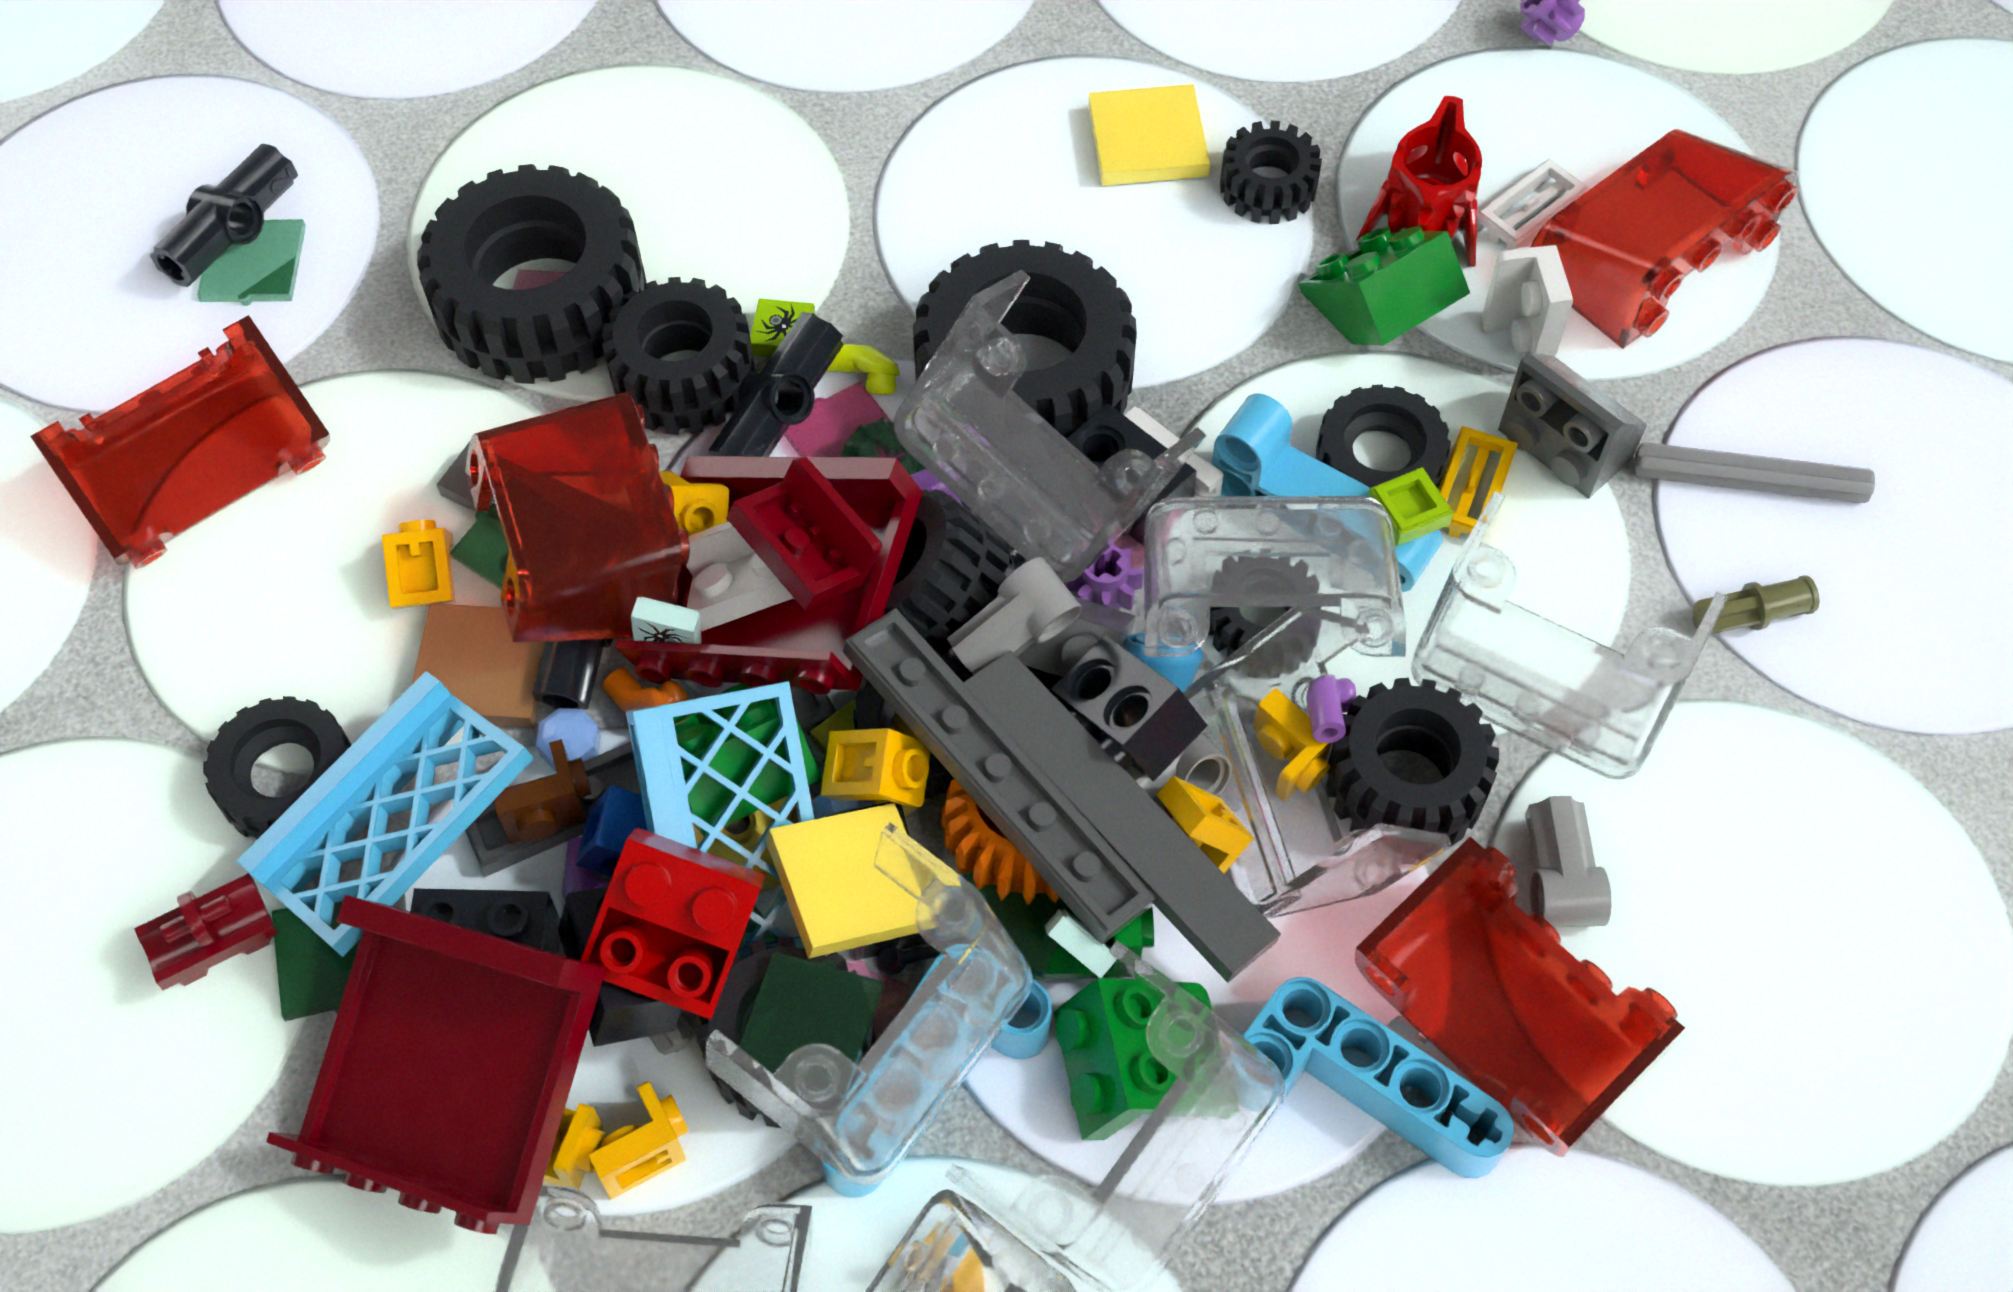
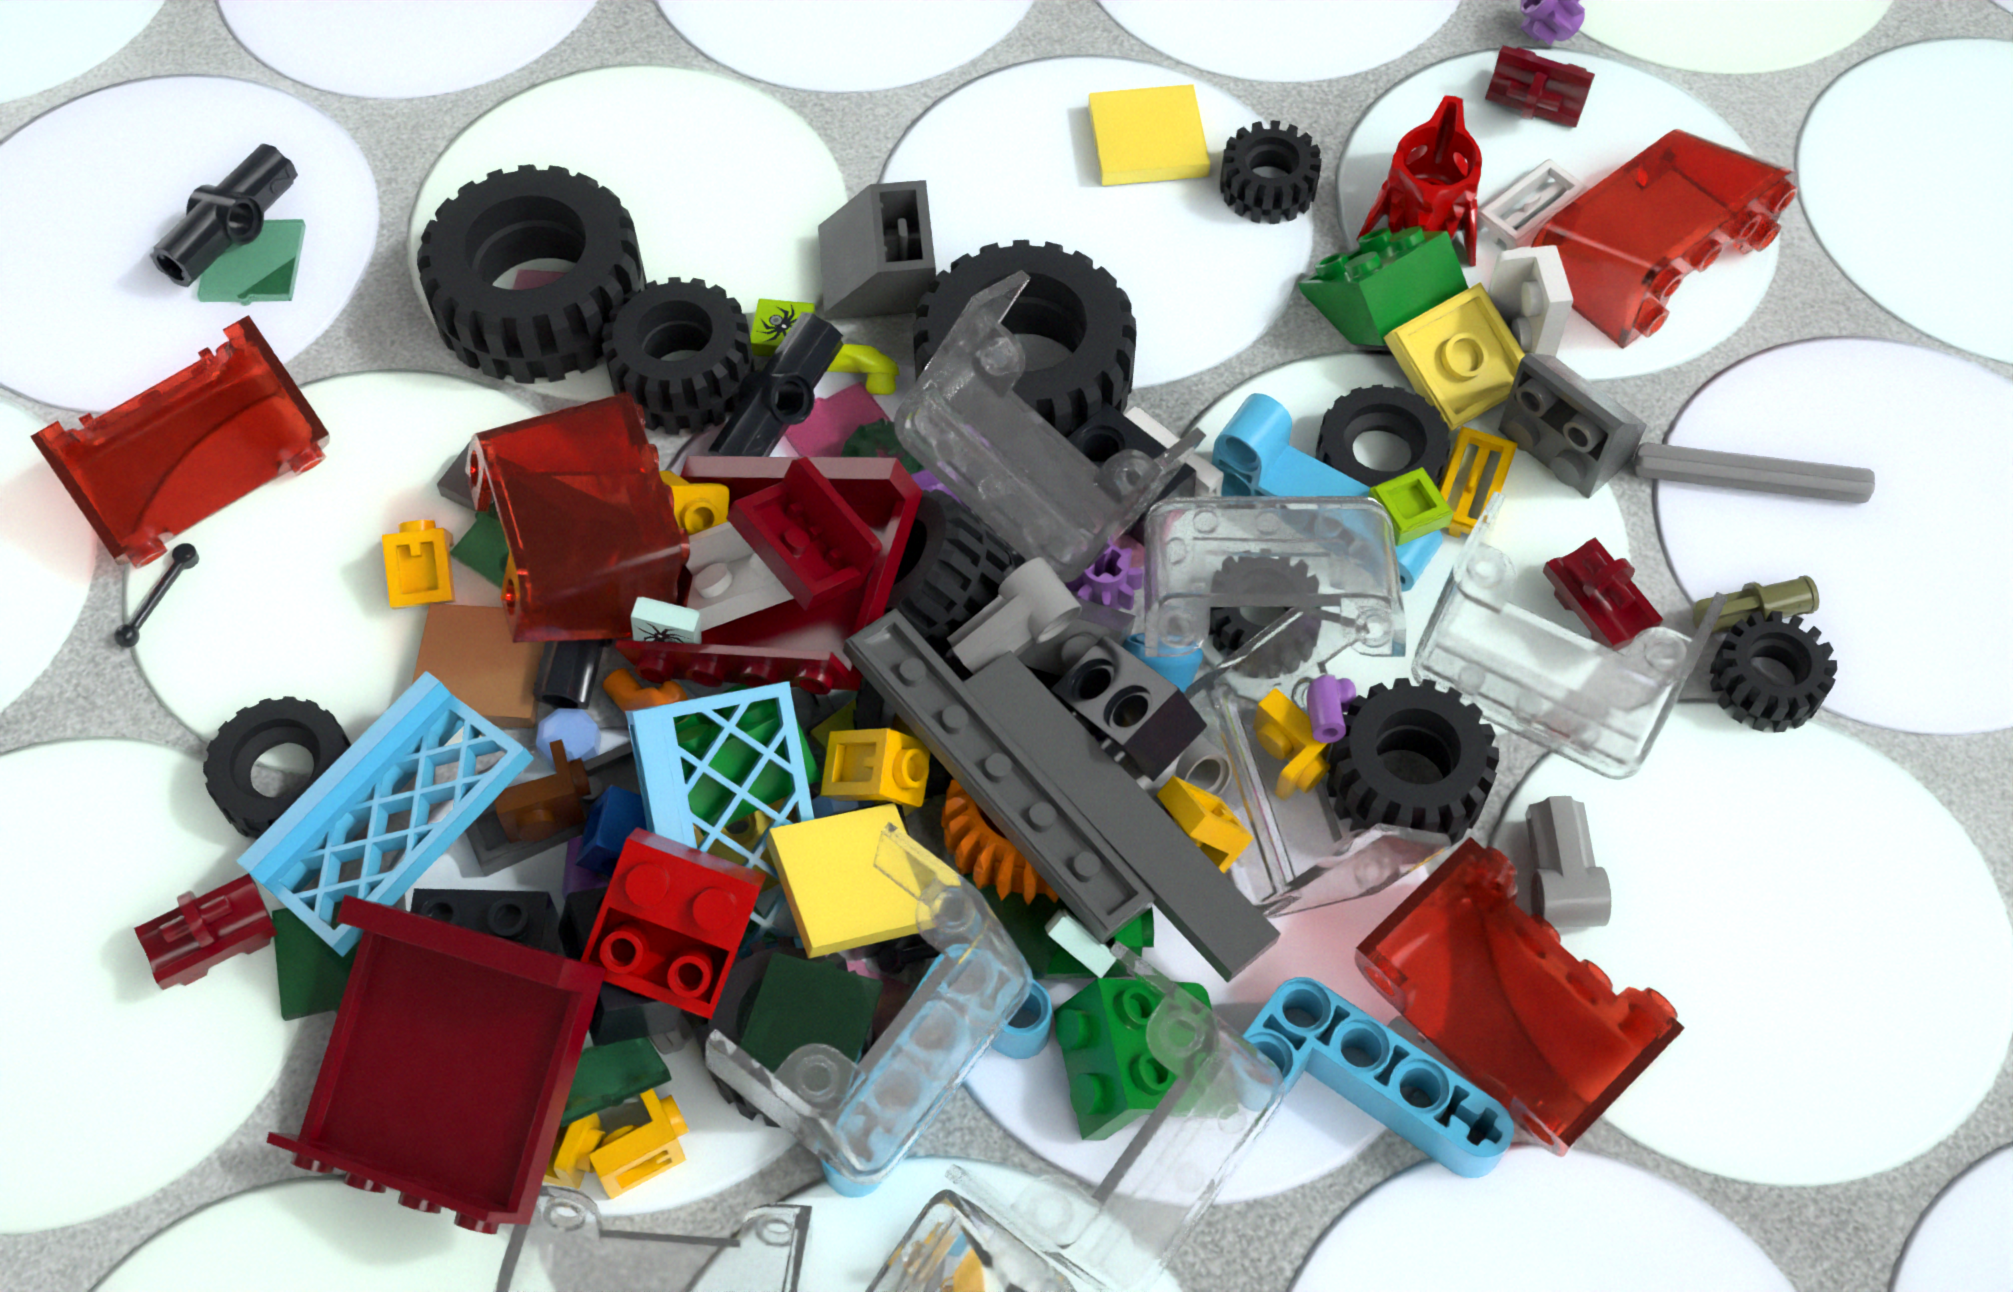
(184, 557): none -> black hinge
(612, 1075): none -> clear green piece
(877, 252): none -> dark grey slope
(1459, 356): none -> light yellow tile
(1539, 86): none -> dark red hips
(1601, 594): none -> dark red hips
(1782, 643): none -> black tyre

